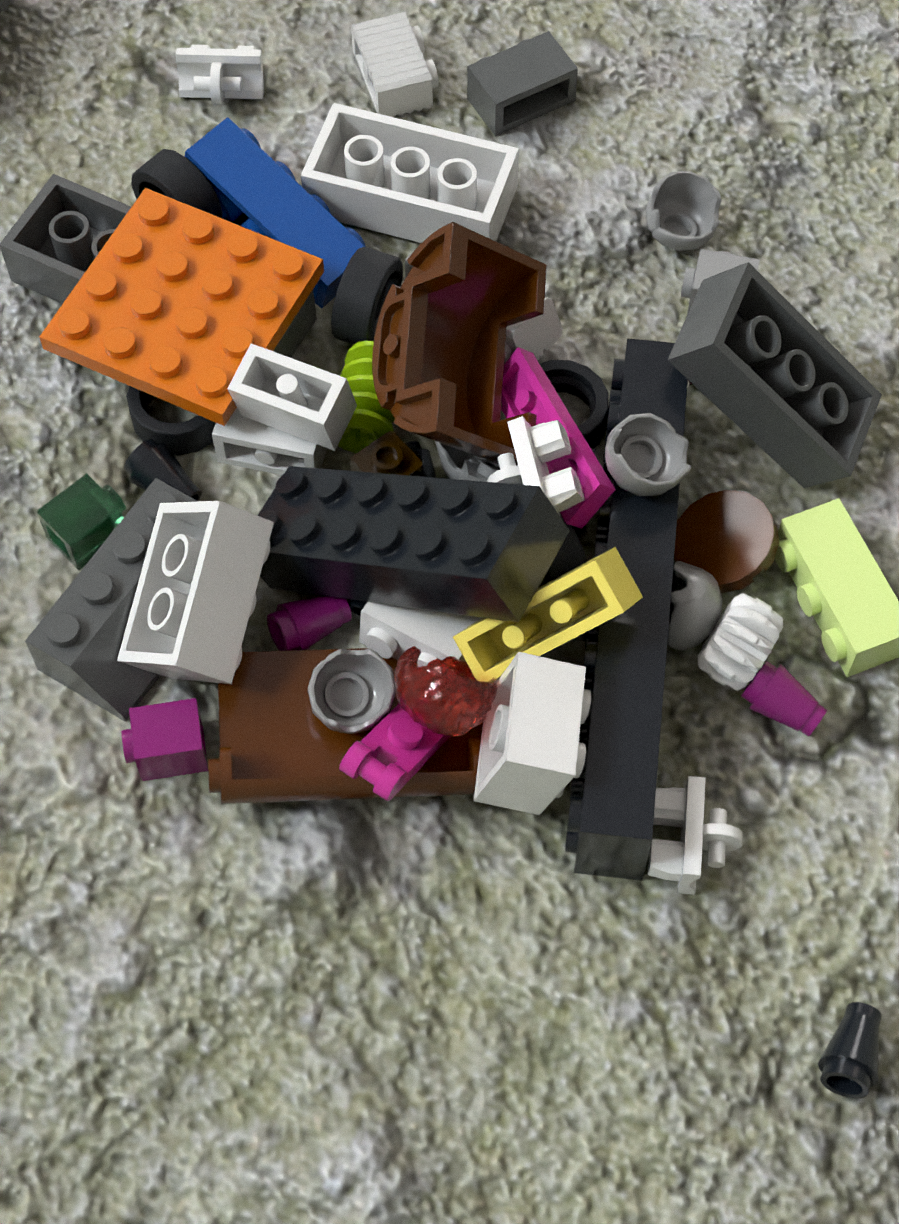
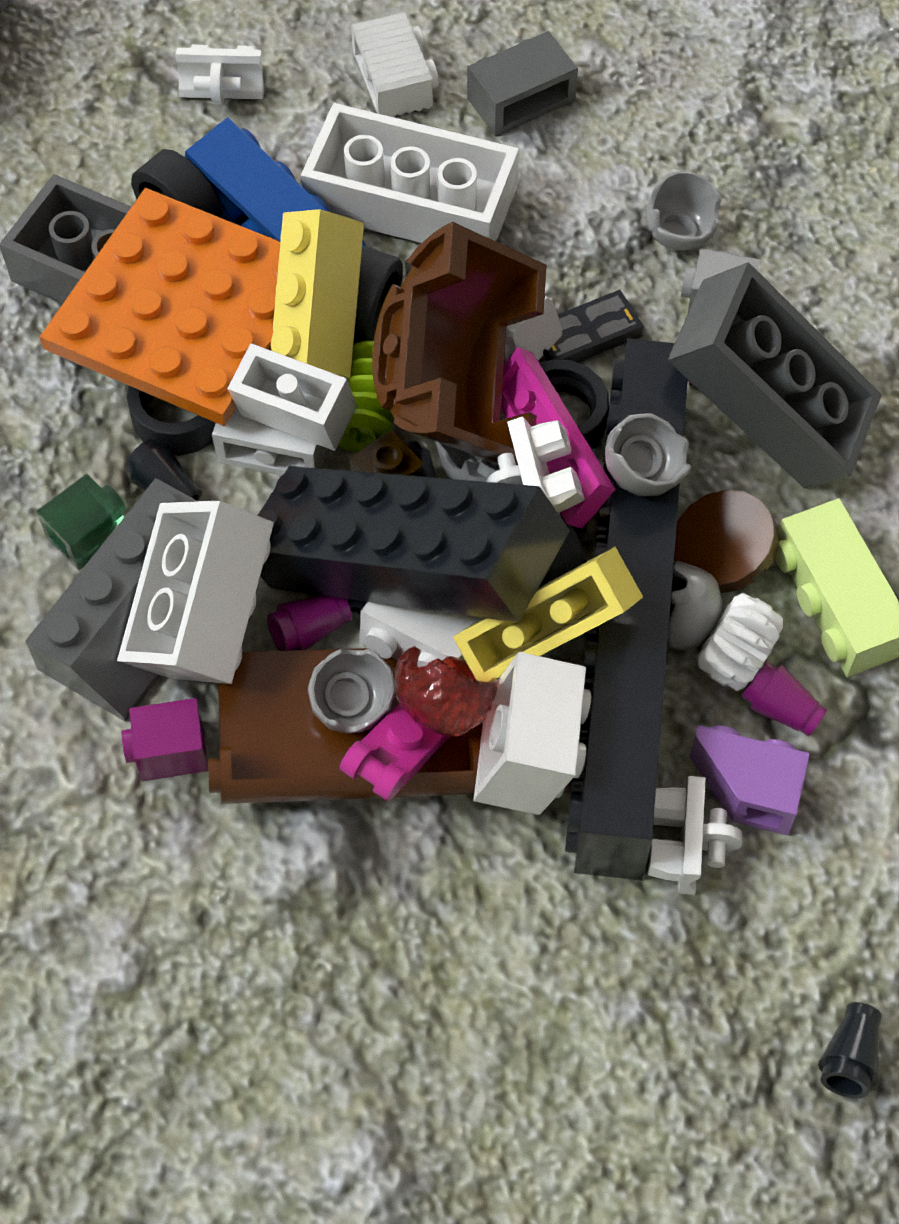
(318, 289): none -> light yellow brick
(595, 328): none -> tile
(750, 777): none -> medium lavender slope

